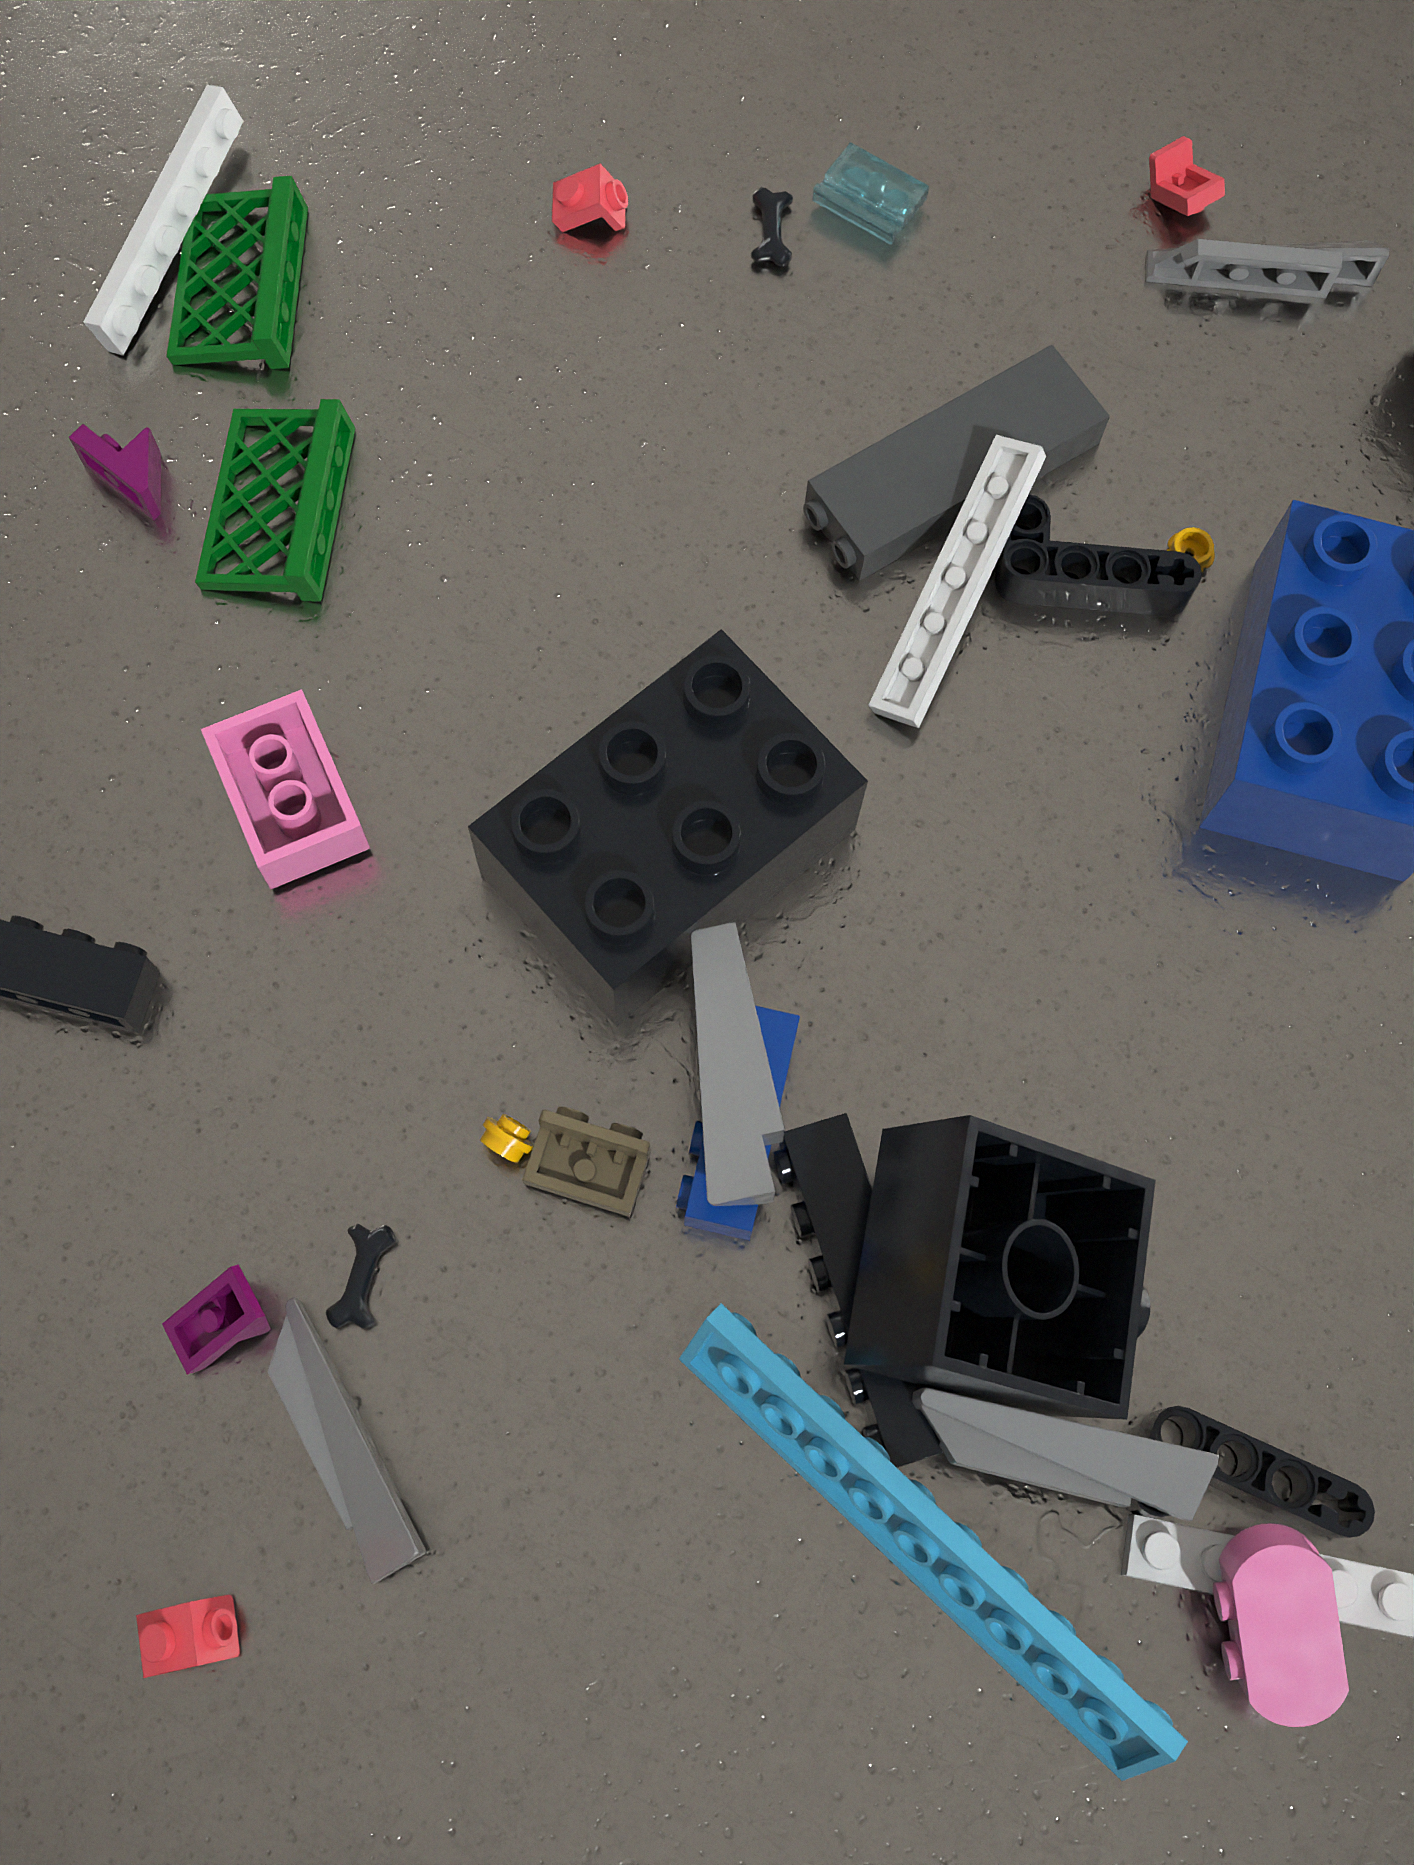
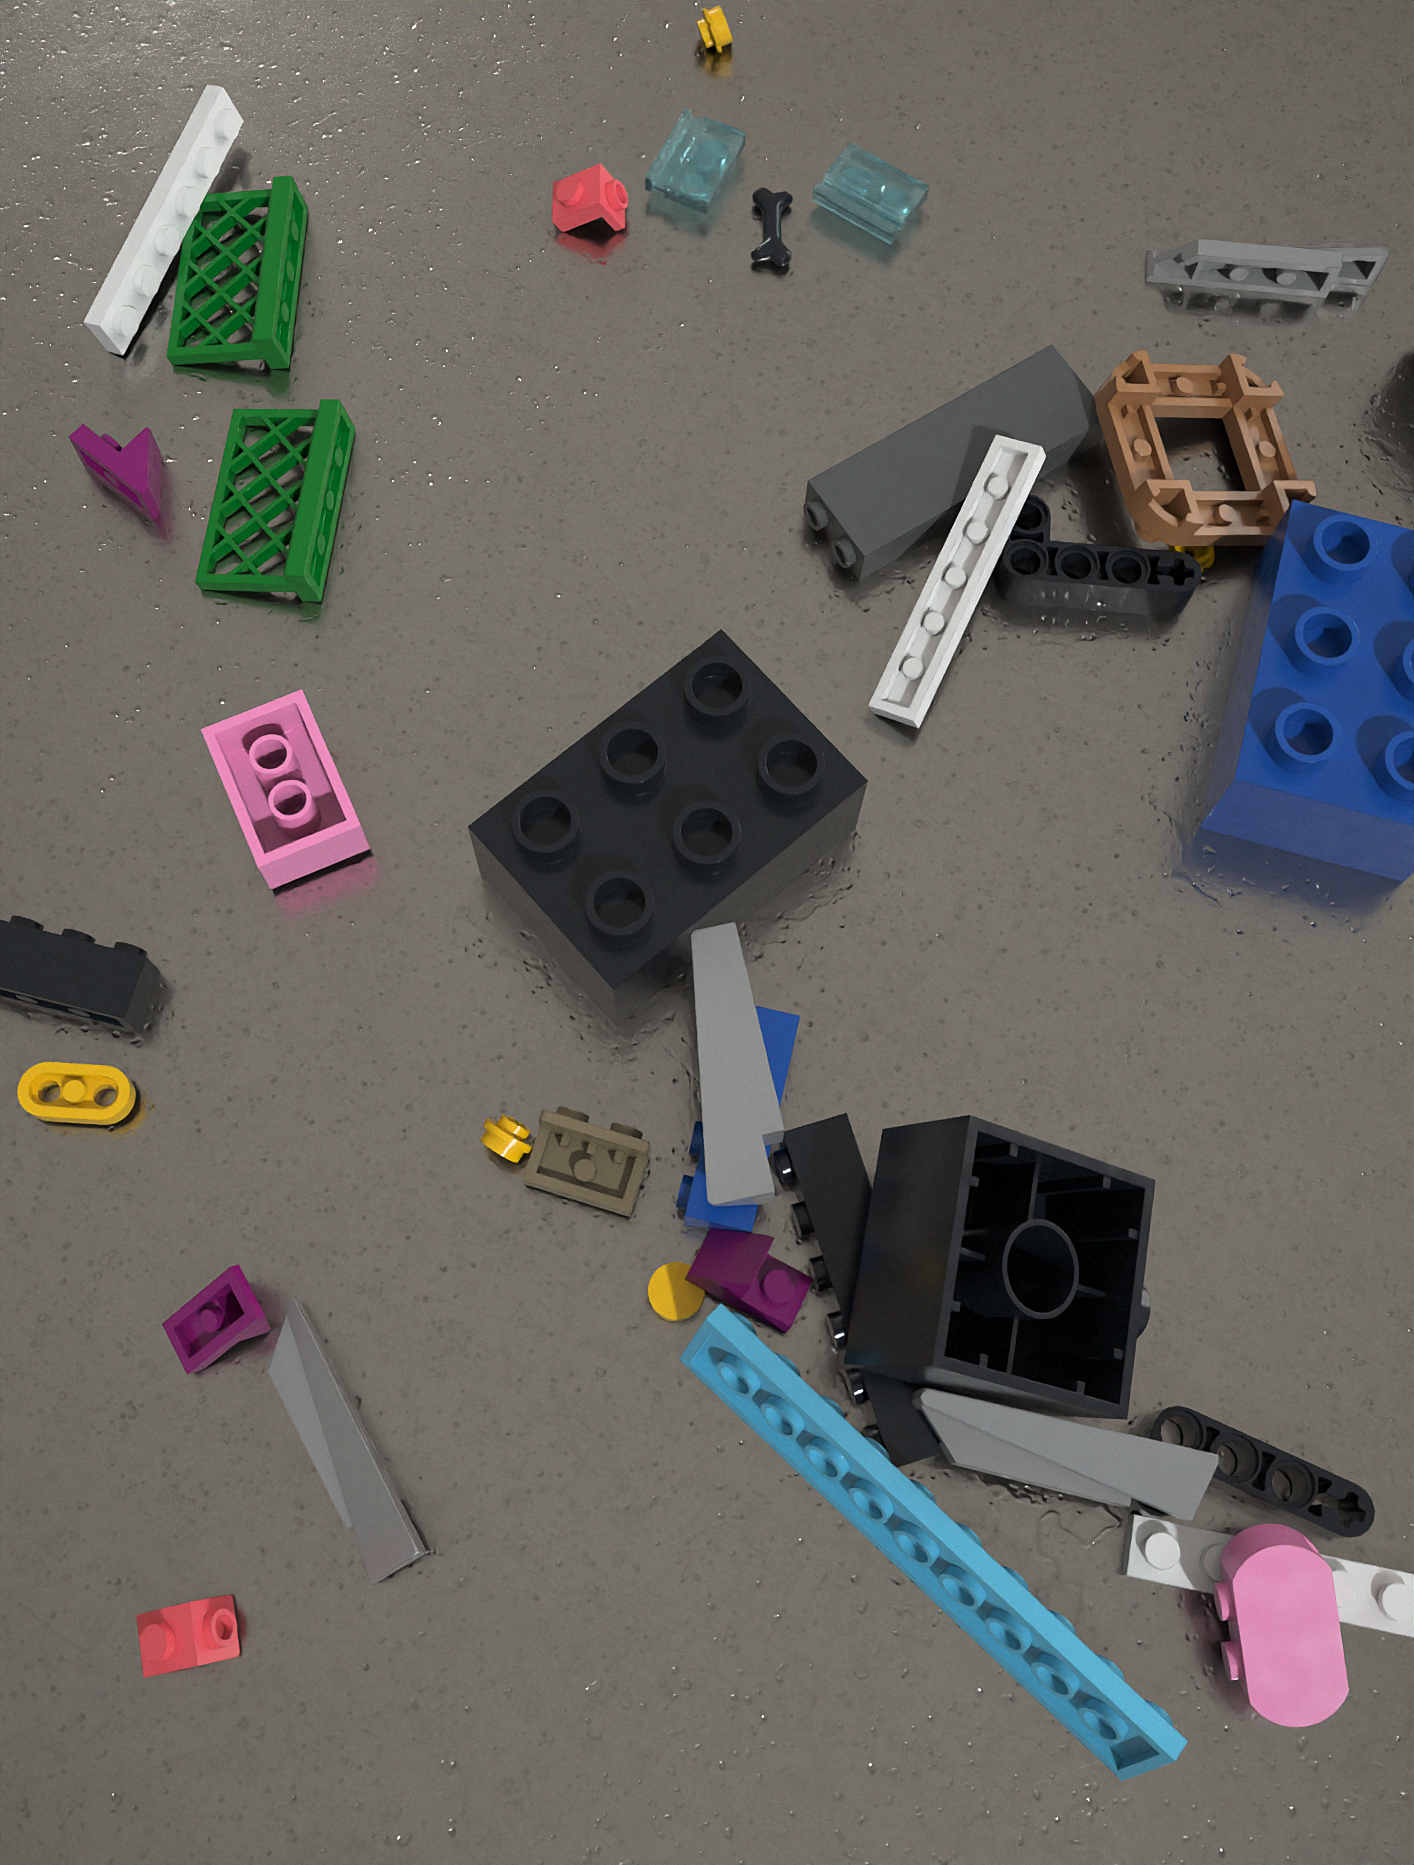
(79, 1093): none -> yellow plate
(353, 1303): black piece -> none
(672, 1295): none -> yellow tile
(695, 161): none -> clear light blue plate
(714, 28): none -> yellow plate
(744, 1275): none -> magenta slope
(1168, 507): none -> medium nougat plate
(1180, 182): coral bracket -> none

